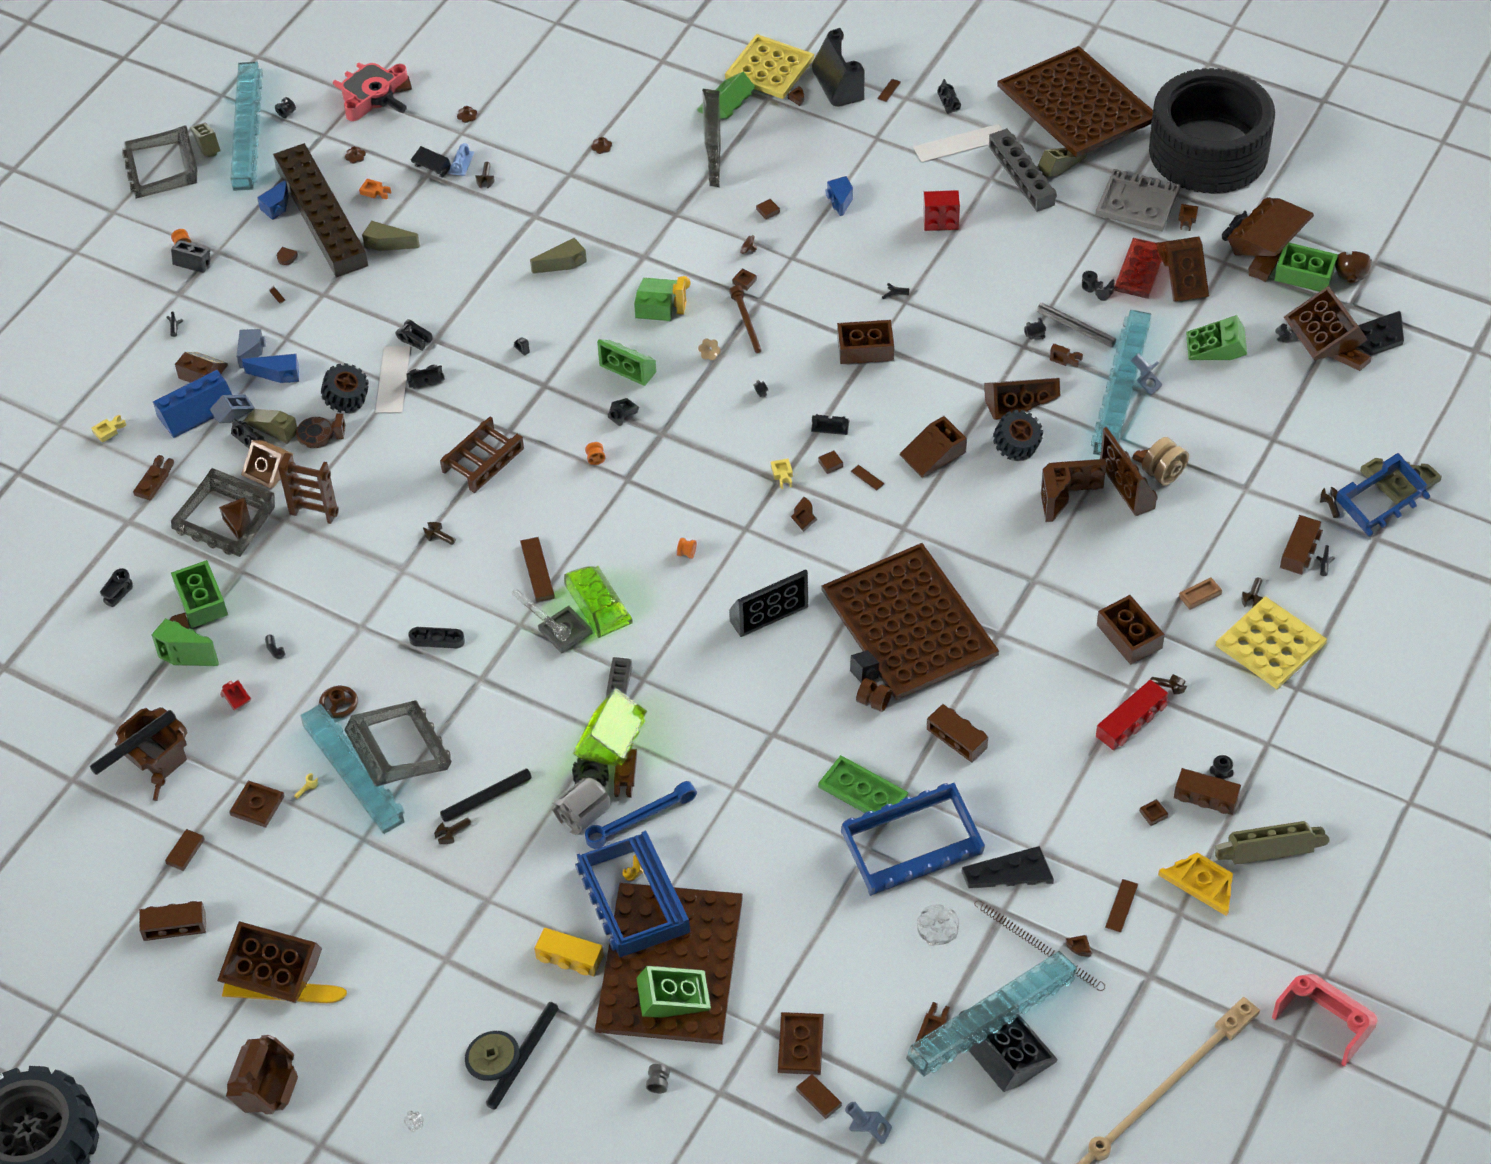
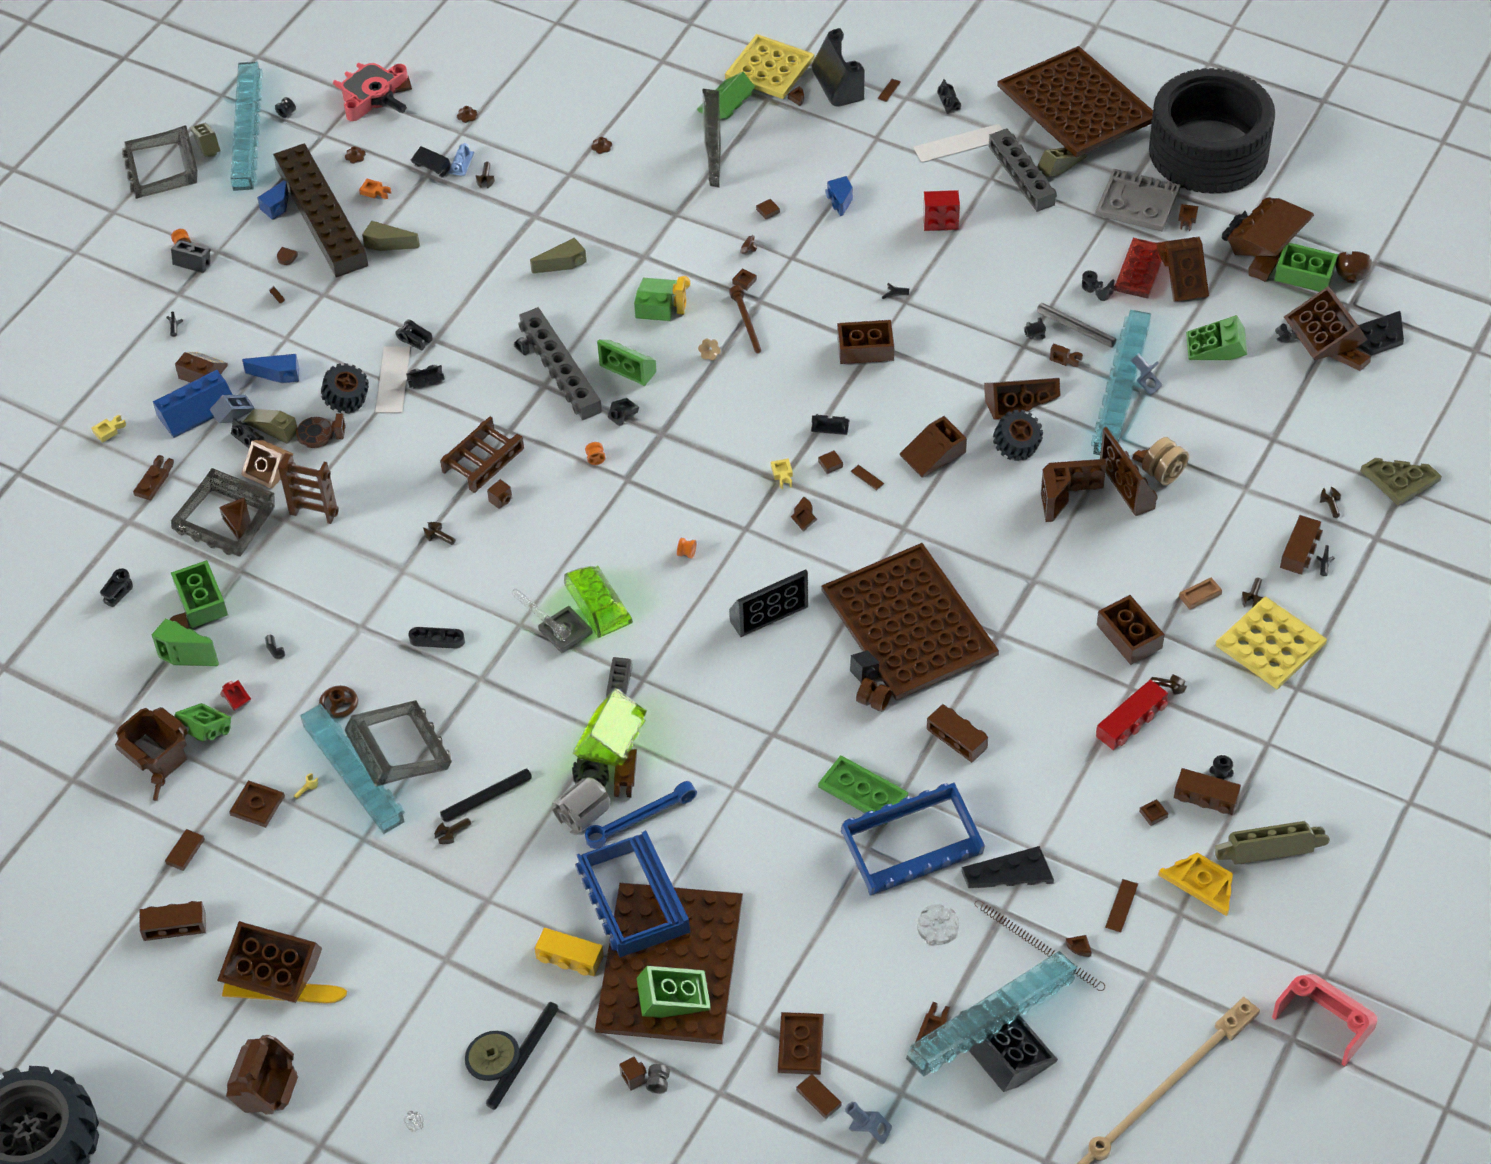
(132, 742): black axle -> none
(204, 722): none -> bright green plate
(250, 344): sand blue slope -> none
(499, 494): none -> reddish brown plate
(537, 569): reddish brown tile -> none
(560, 364): none -> dark grey brick
(633, 872): yellow arm -> none
(633, 1073): none -> reddish brown plate
(760, 388): black plate -> none
(1388, 467): blue hinge -> none

